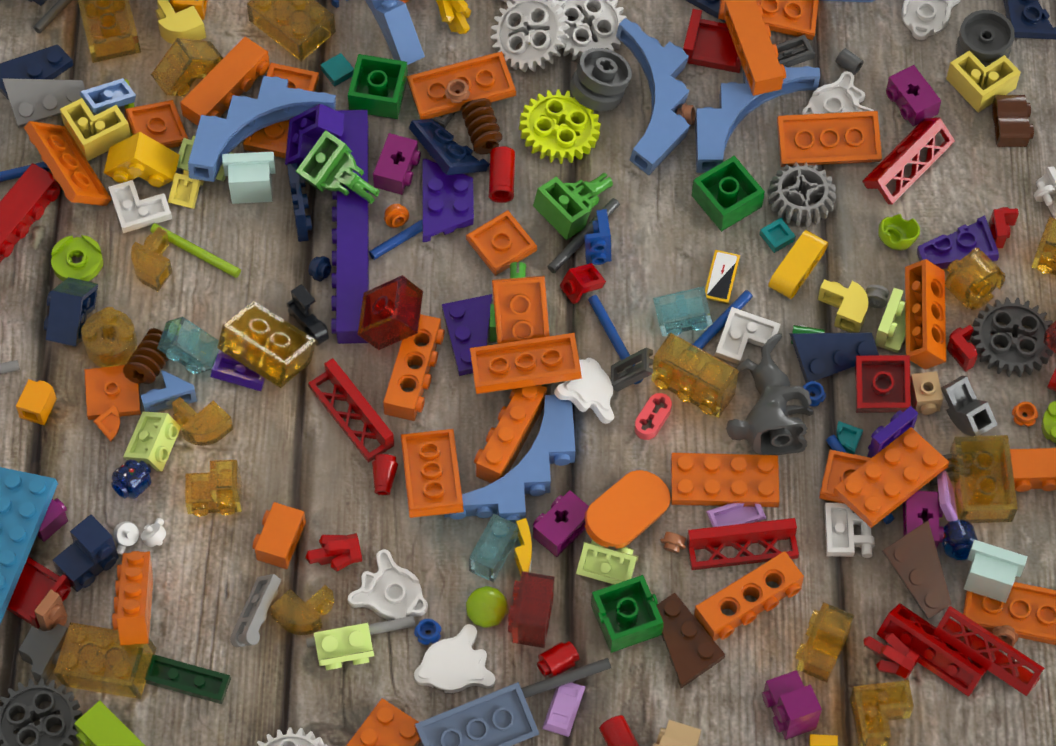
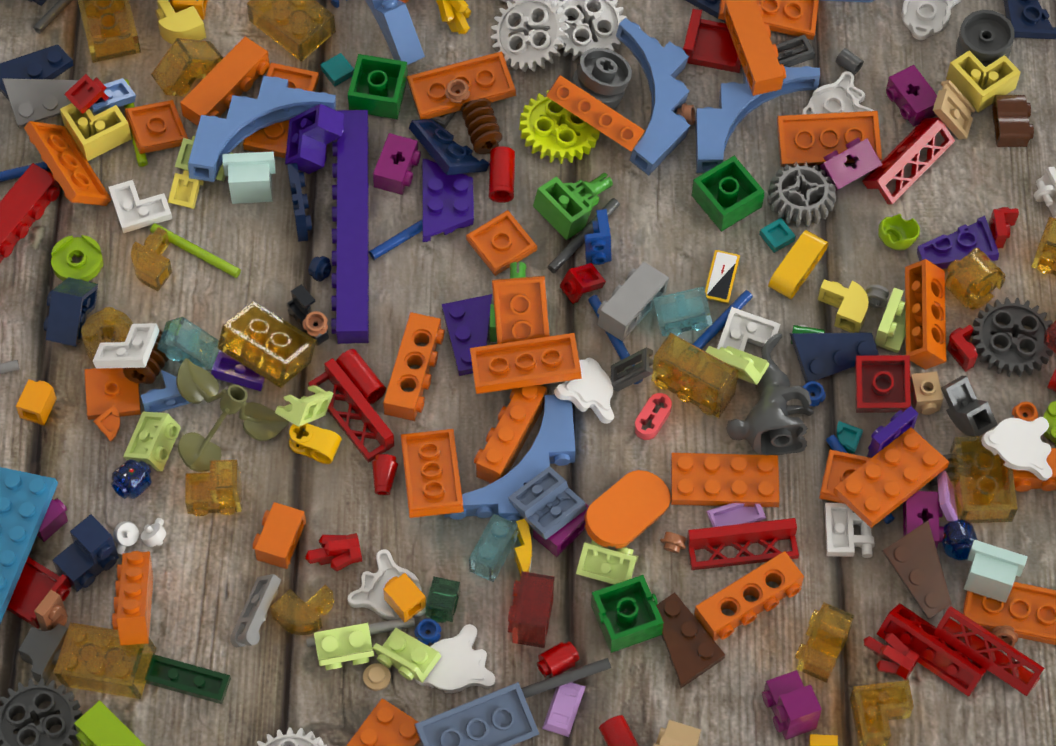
(86, 93): none -> red bracket
(132, 352): none -> white plate
(141, 158): yellow brick -> none
(198, 385): none -> olive plant
(203, 427): clear yellow brick -> none
(306, 408): none -> yellowish green hinge
(315, 442): none -> yellow piece
(319, 318): none -> nougat plate
(331, 166): bright green brick -> none
(361, 375): none -> red pin
(376, 677): none -> tan plate
(390, 312): clear red brick -> none
(396, 215): orange plate -> none
(404, 597): none -> light orange brick
(408, 655): none -> yellowish green bracket
(442, 599): none -> clear green brick
(486, 607): lime hair -> none
(547, 503): none -> sand blue slope
(595, 113): none -> orange brick
(631, 301): none -> light grey brick
(750, 367): none -> yellowish green bracket
(864, 158): none -> magenta brick
(954, 109): none -> tan plate
(1020, 445): none -> white tile

